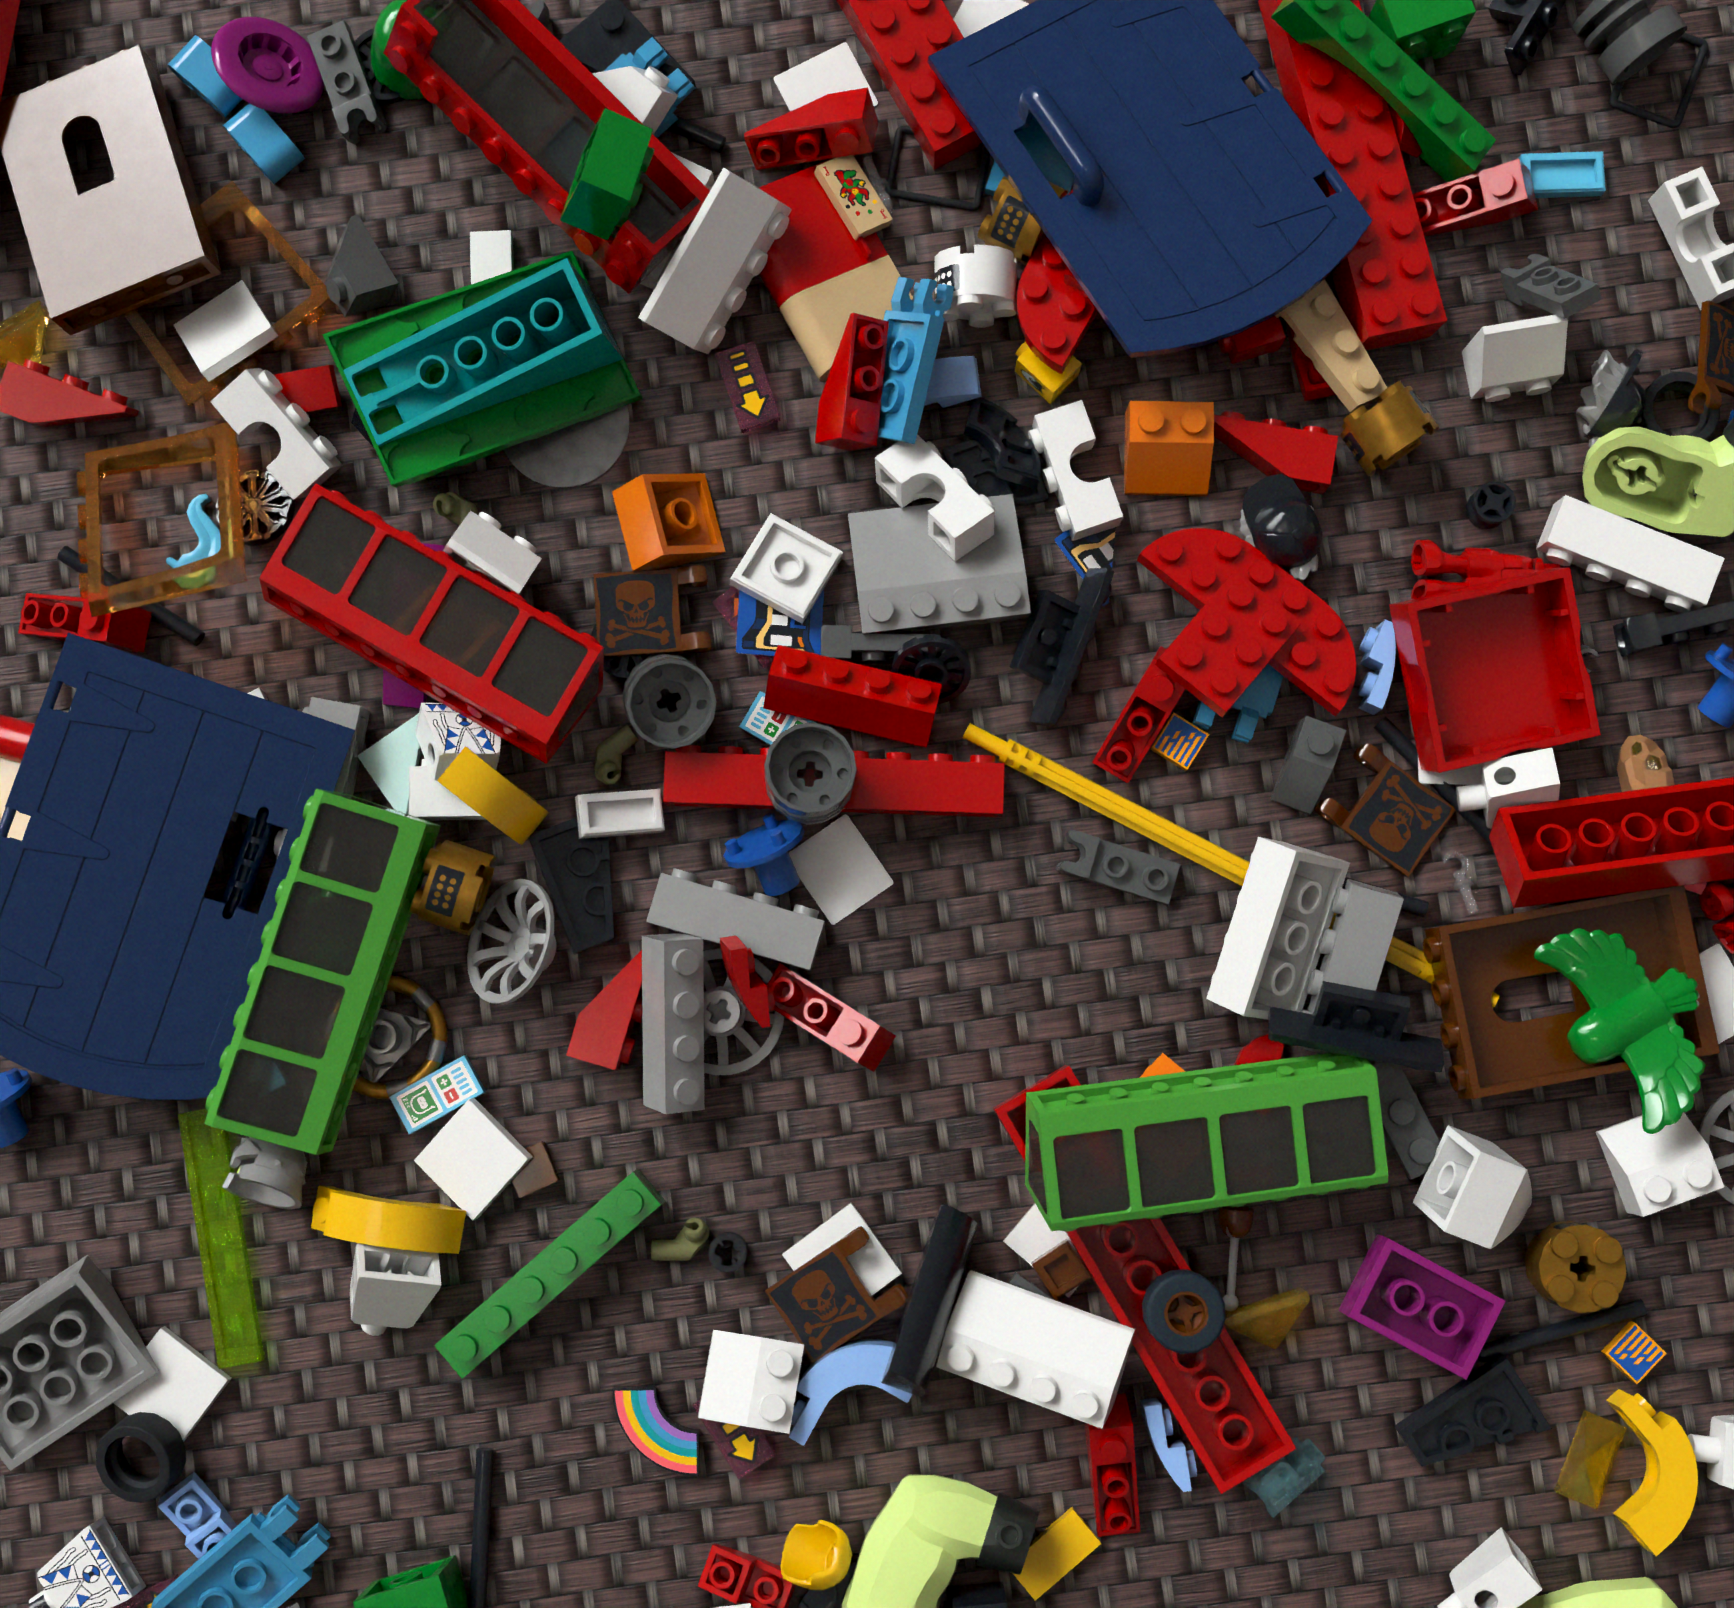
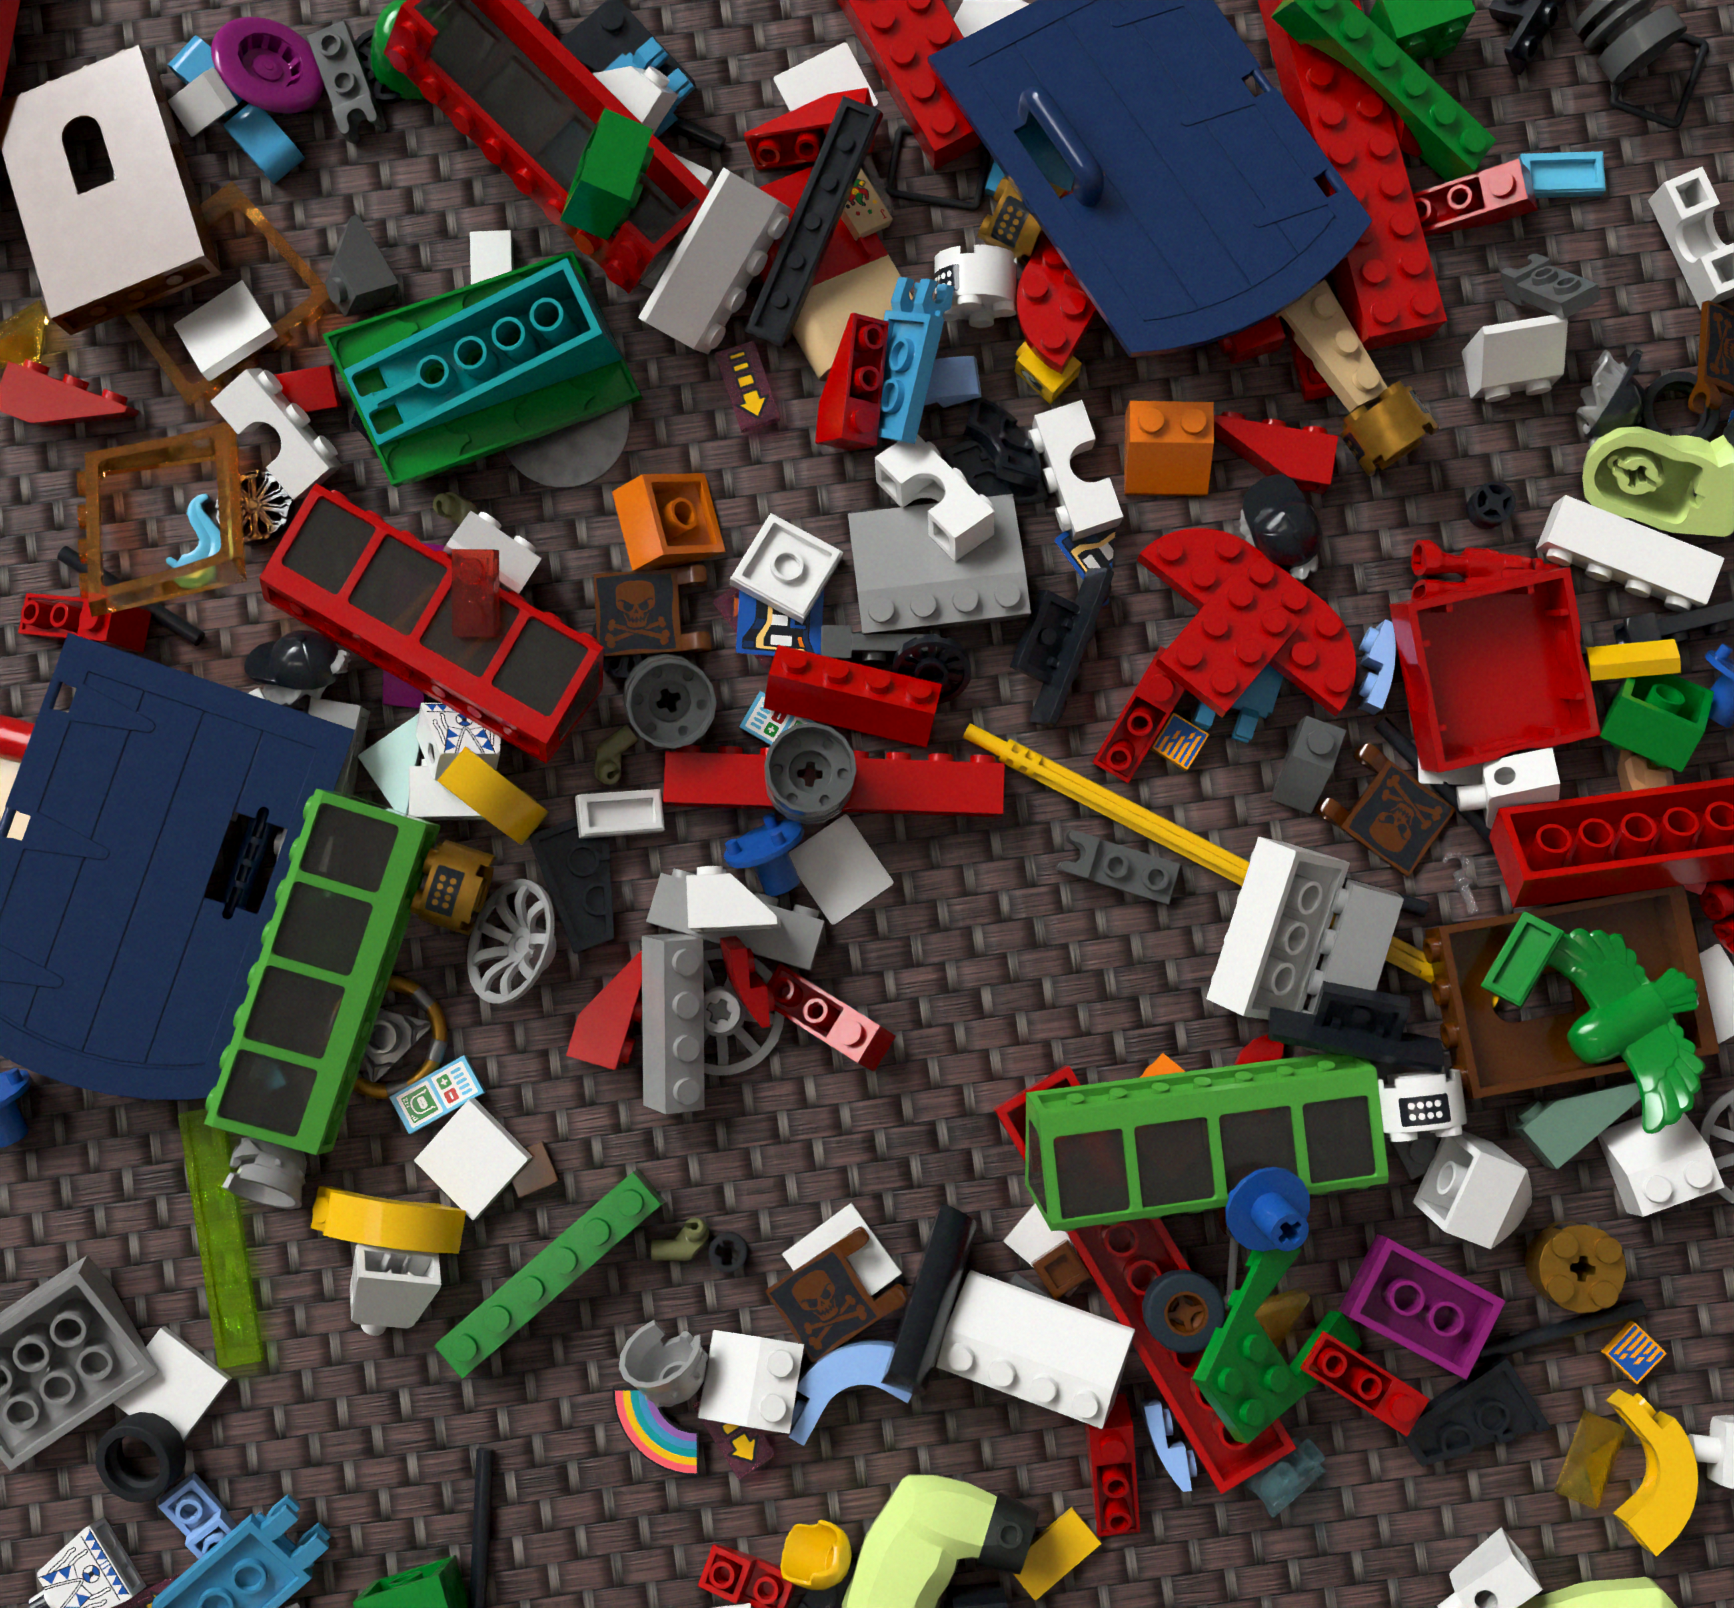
(202, 102): none -> white tile
(296, 666): none -> black hair
(475, 592): none -> clear red plate
(663, 1371): none -> light grey helmet
(724, 904): none -> white slope
(814, 222): none -> black tile
(1242, 1367): none -> green wing
(1269, 1210): none -> blue piece
(1364, 1383): none -> red slope
(1422, 1103): none -> white brick
(1522, 959): none -> green tile
(1569, 1122): none -> sand green slope
(1633, 660): none -> yellow tile
(1658, 718): none -> green brick

